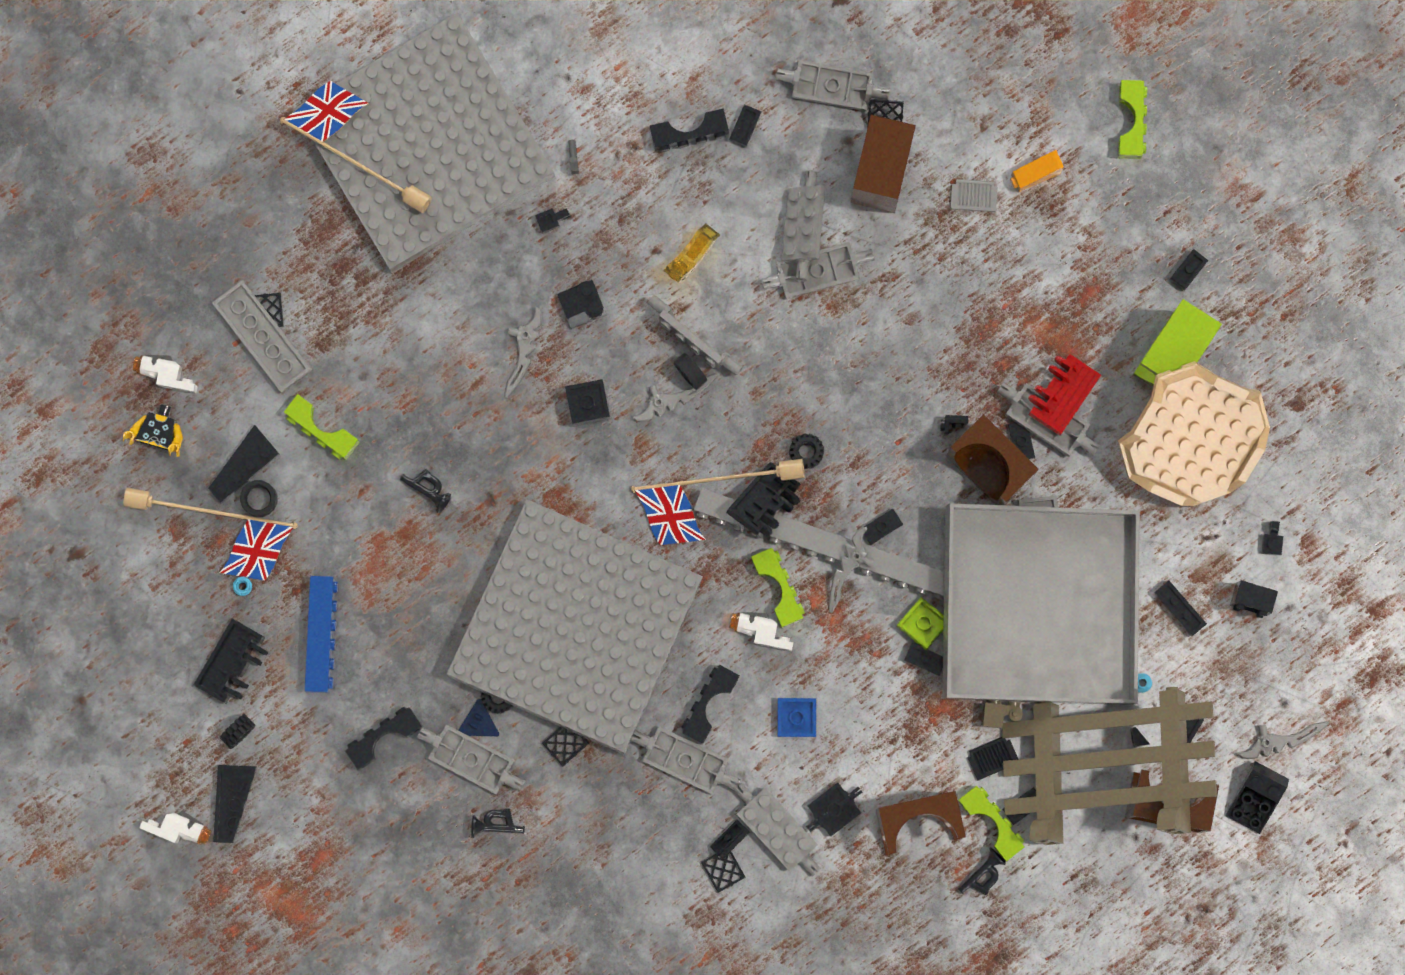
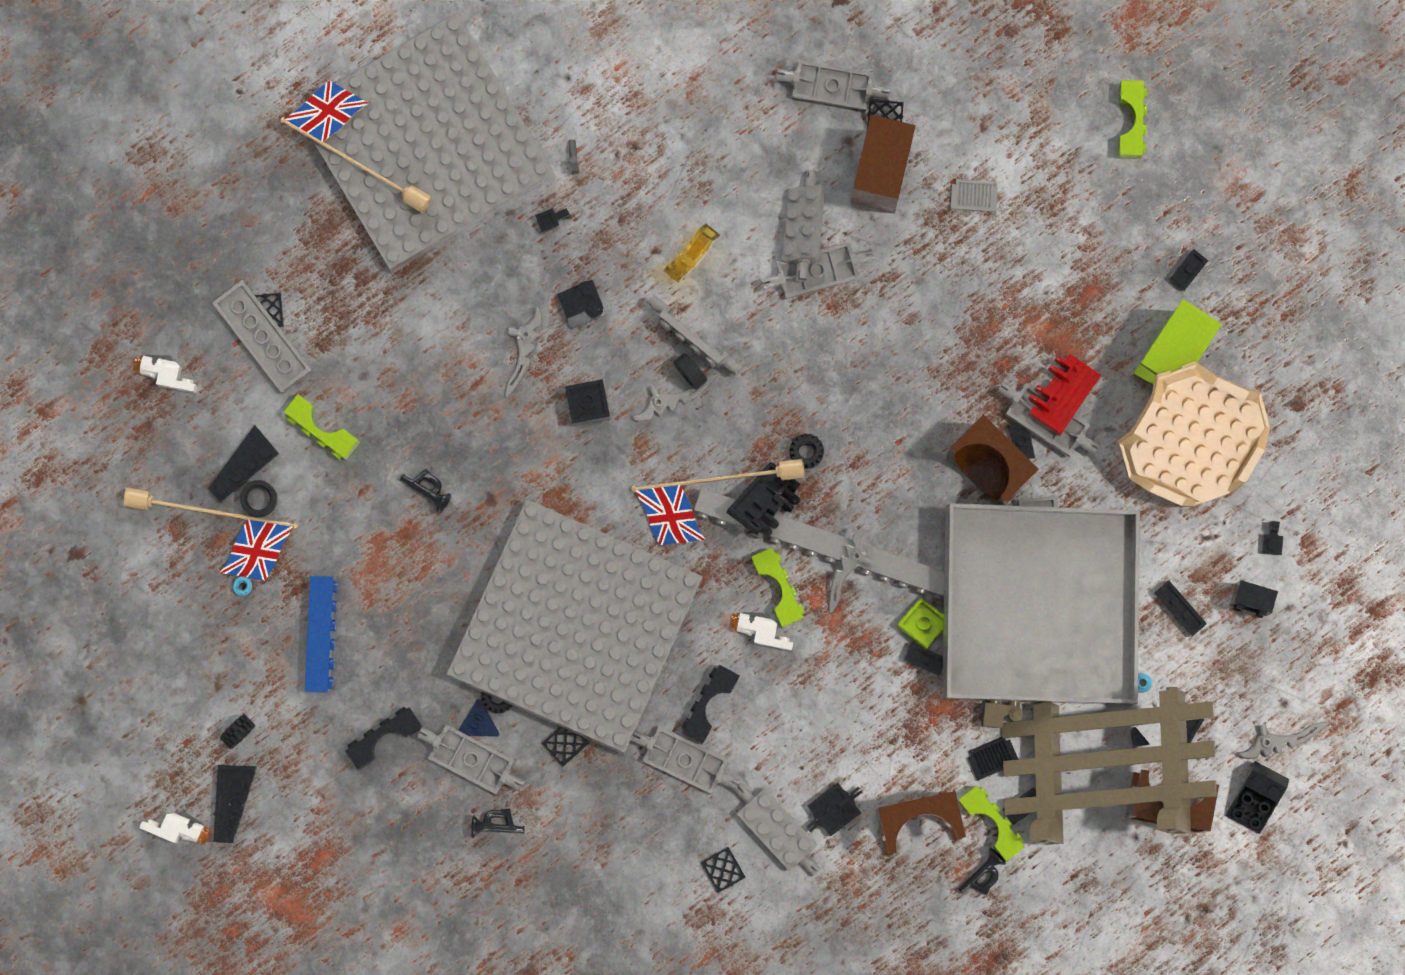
(157, 431): torso -> none
(228, 660): black hinge -> none
(666, 136): black arch -> none
(729, 839): black plate -> none
(745, 125): black plate -> none
(796, 717): blue plate -> none
(882, 526): black plate -> none
(954, 420): black bracket -> none
(1037, 171): light orange slope -> none

